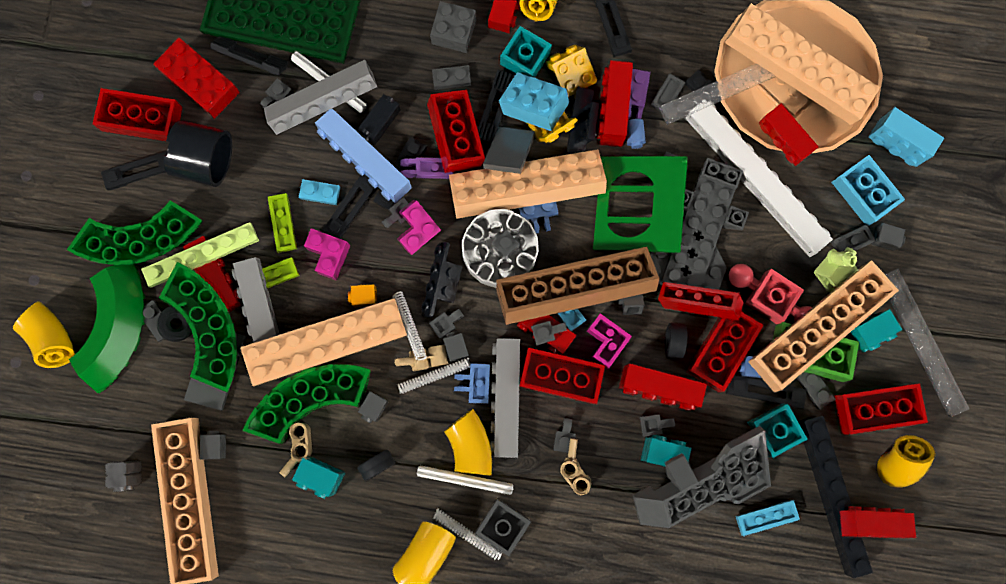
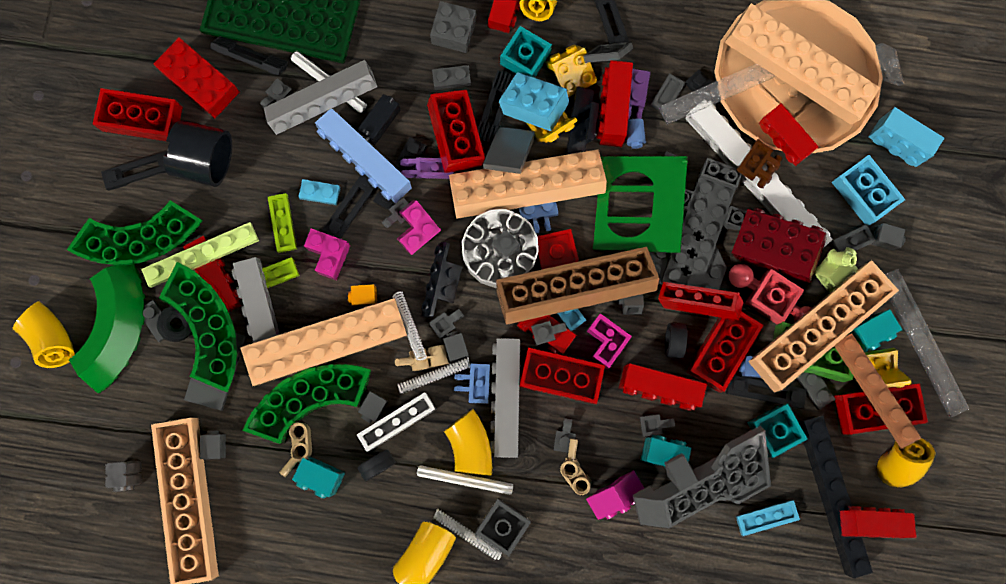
(396, 422): none -> white brick
(556, 249): none -> red plate
(608, 52): none -> dark grey plate
(615, 497): none -> dark pink brick
(755, 159): none -> reddish brown plate
(779, 244): none -> dark red brick
(877, 391): none -> nougat plate
(886, 364): none -> yellow bracket
(889, 64): none -> clear plate

